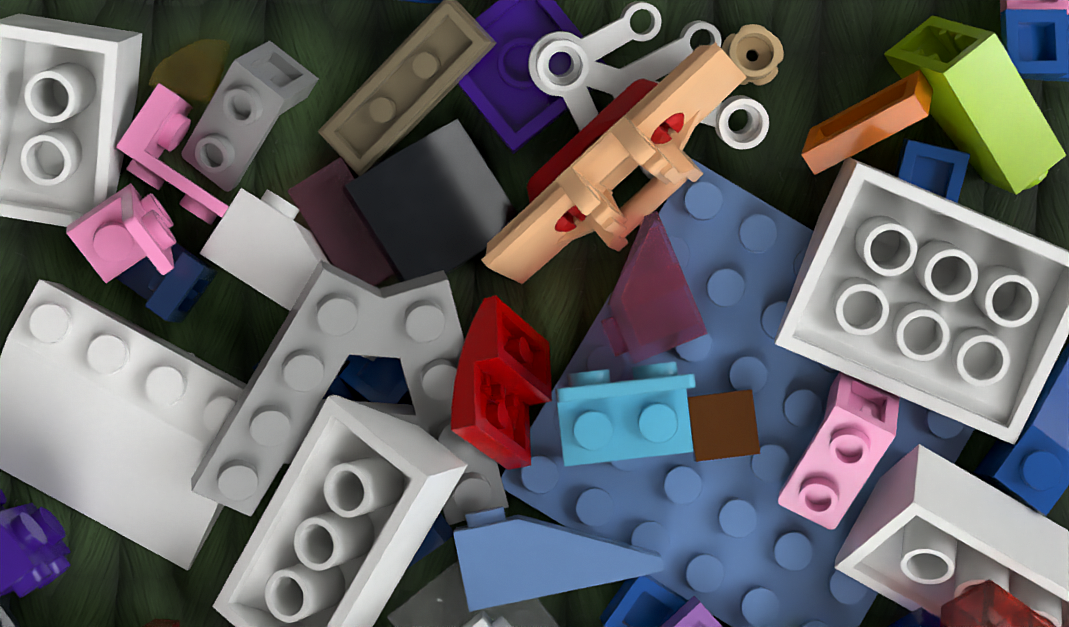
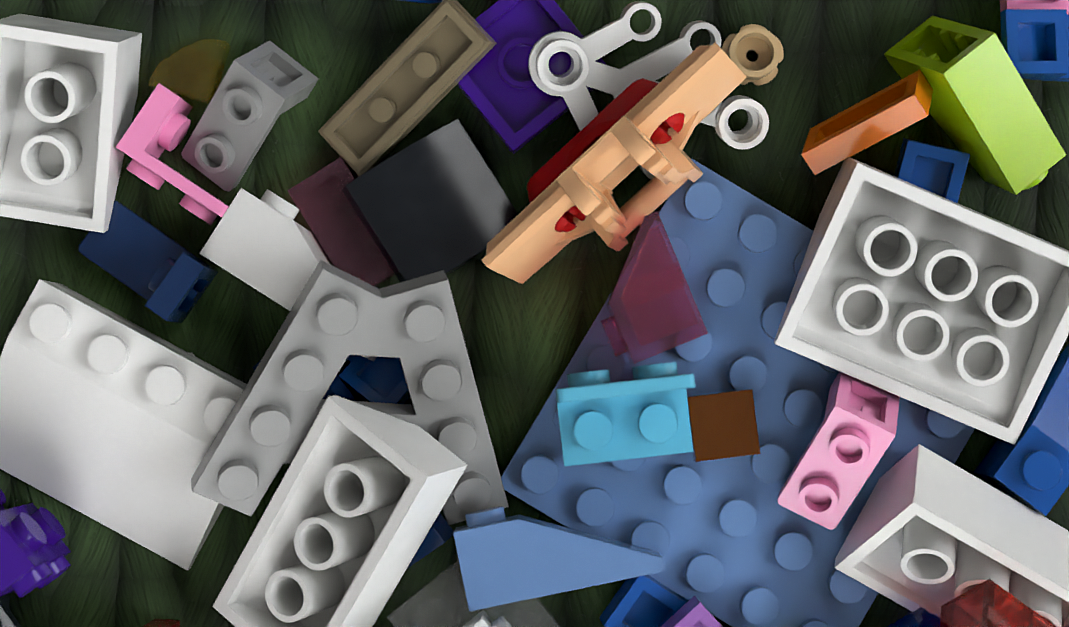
(123, 233): bright pink bracket -> none
(496, 381): red slope -> none

